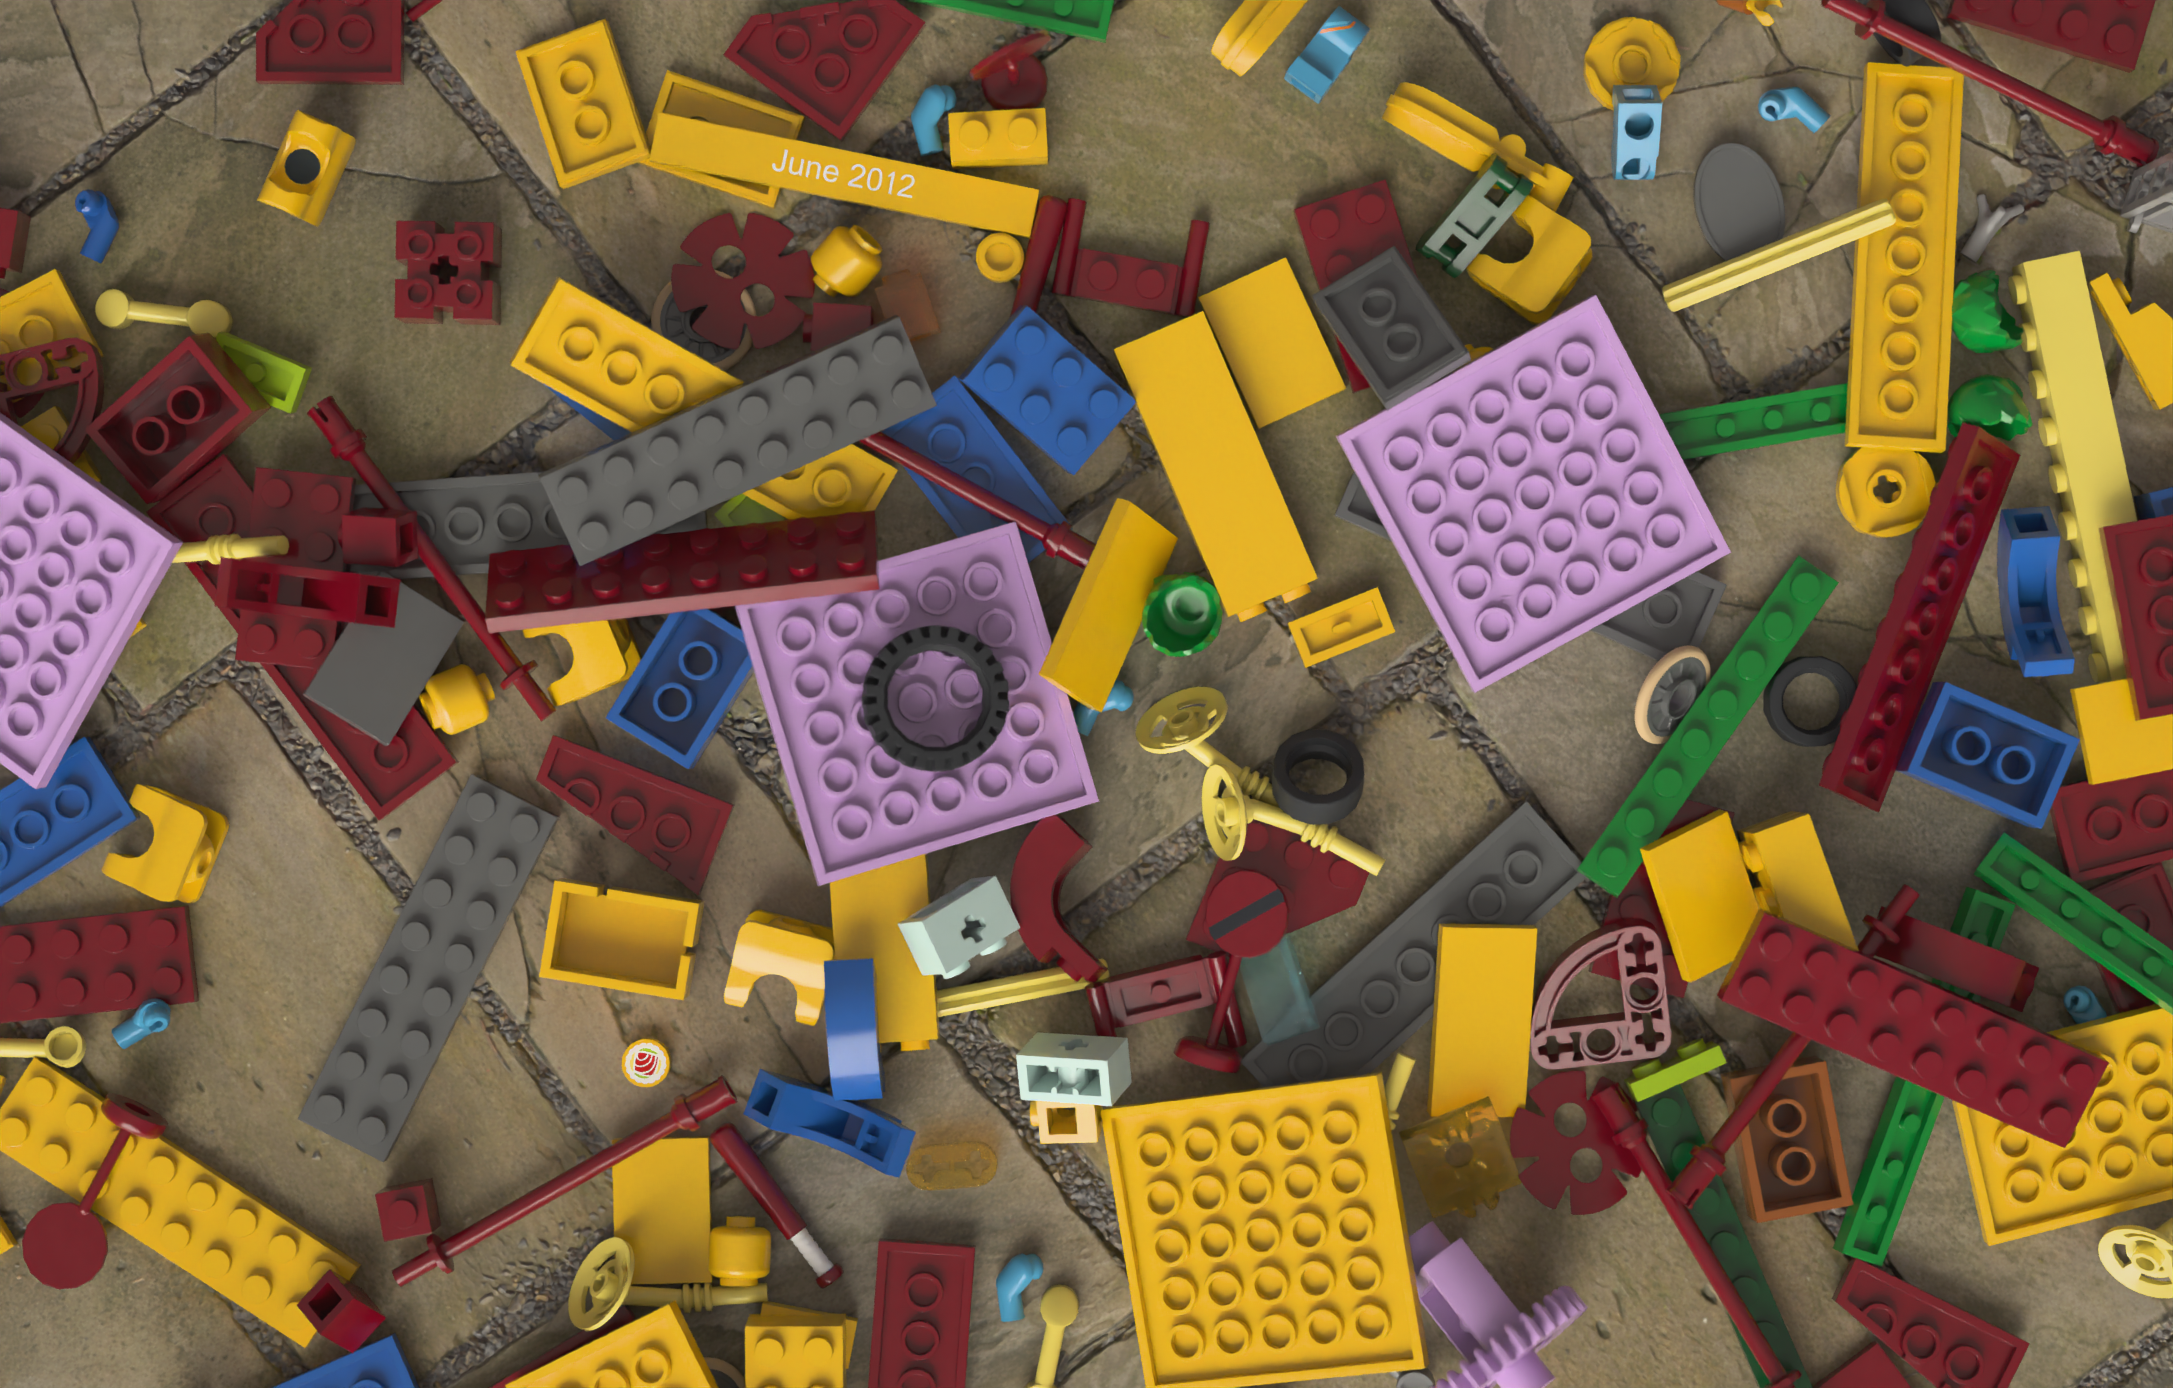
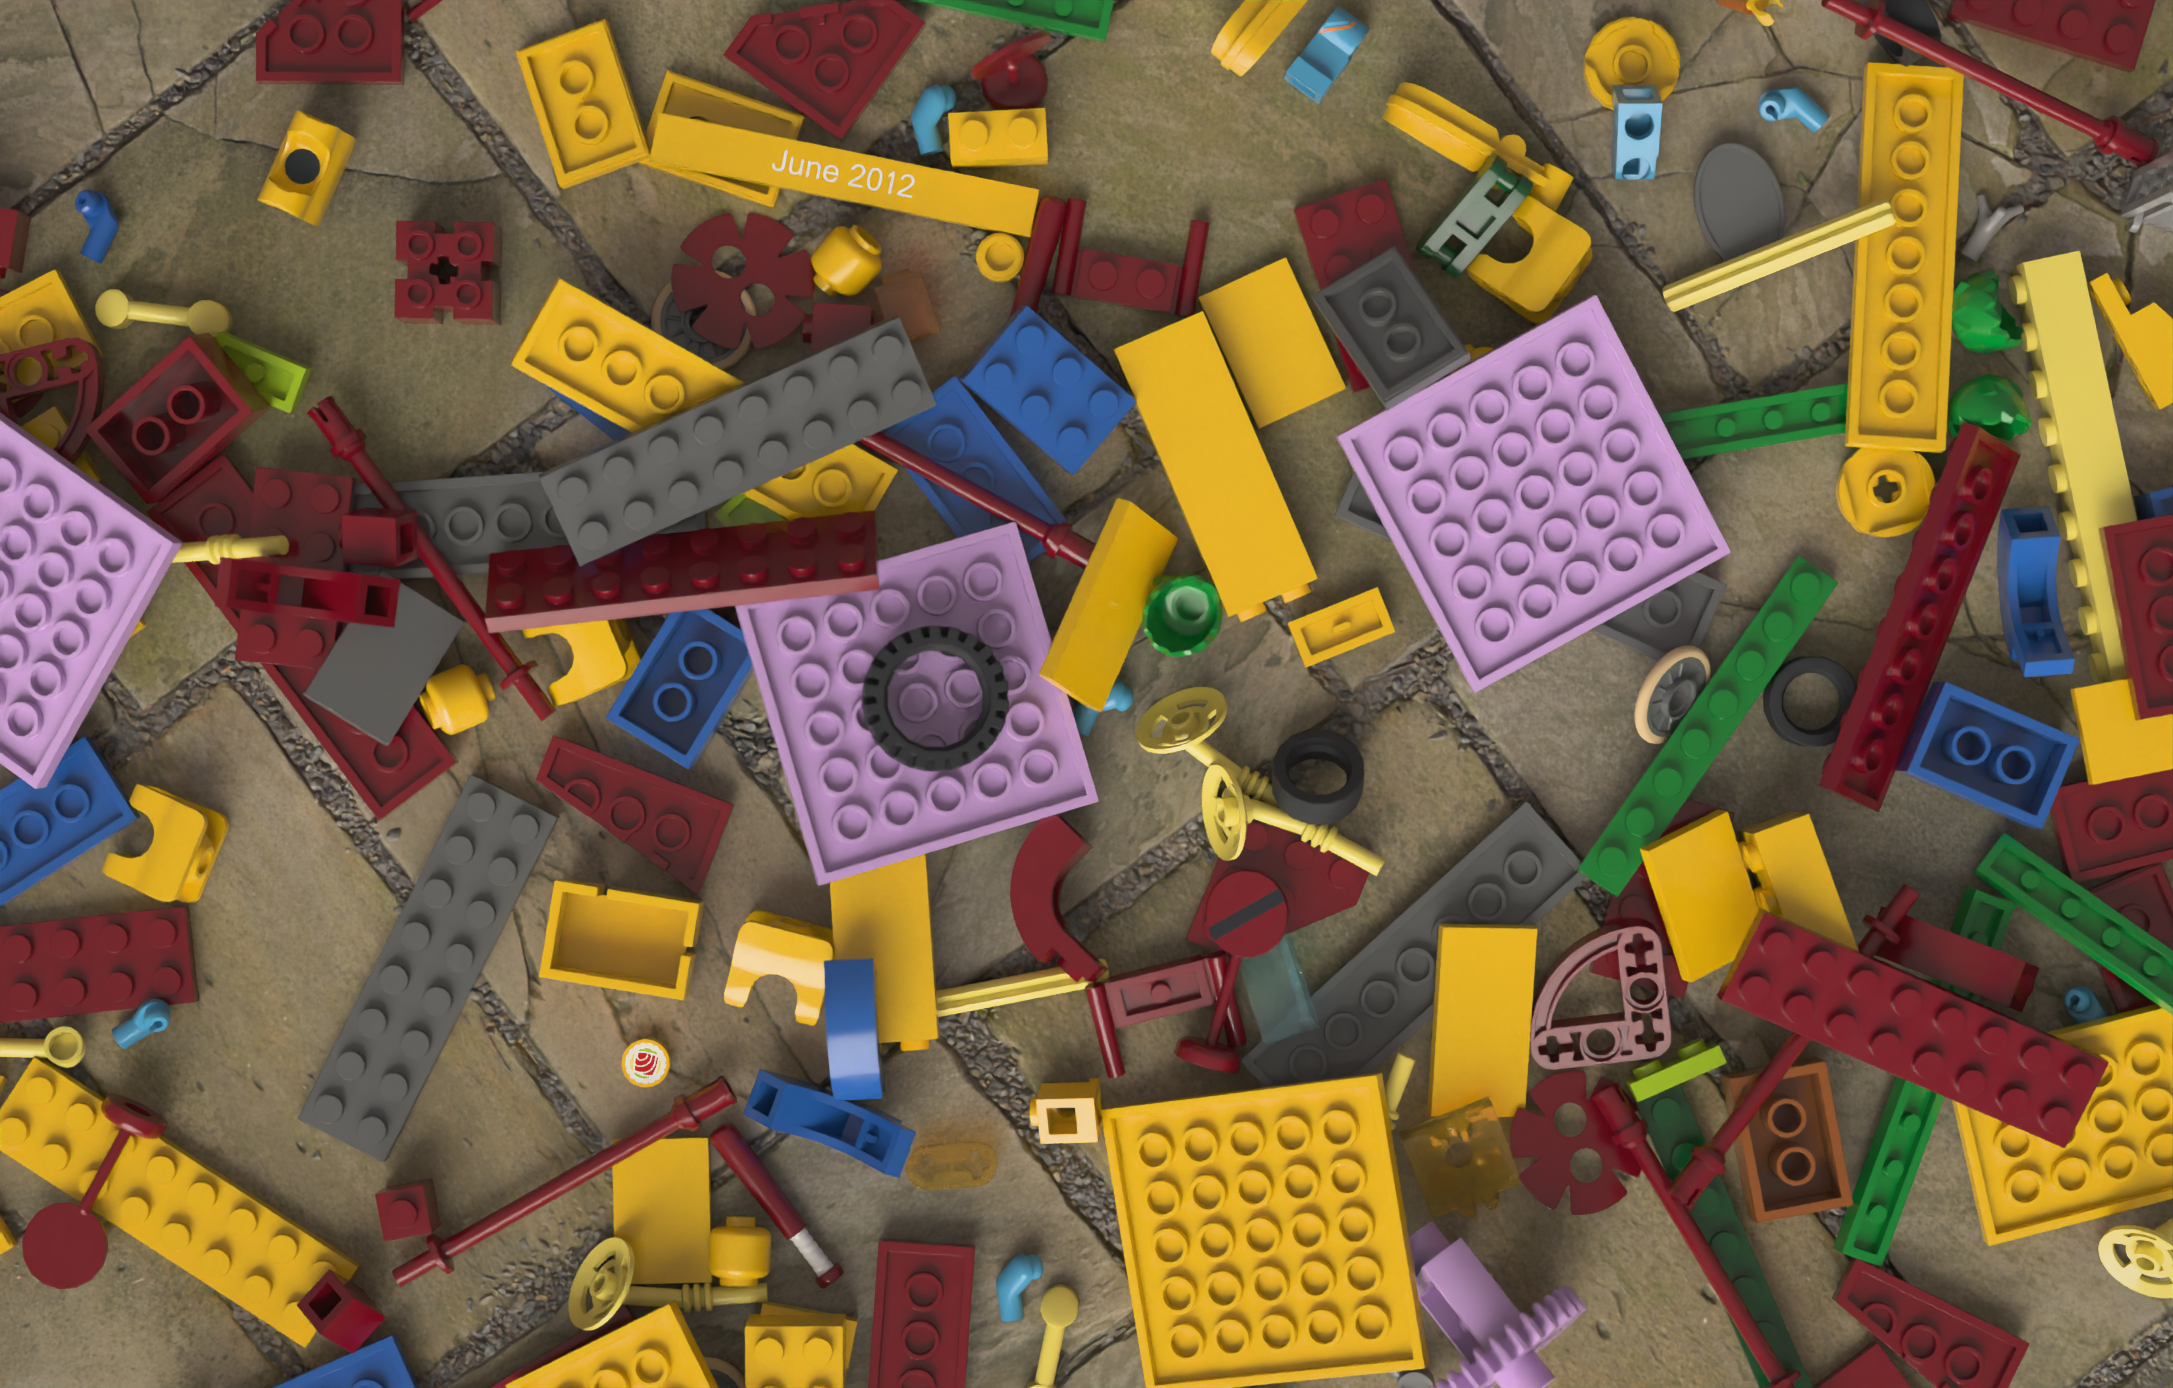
(959, 926): light aqua brick -> none
(1074, 1069): light aqua brick -> none

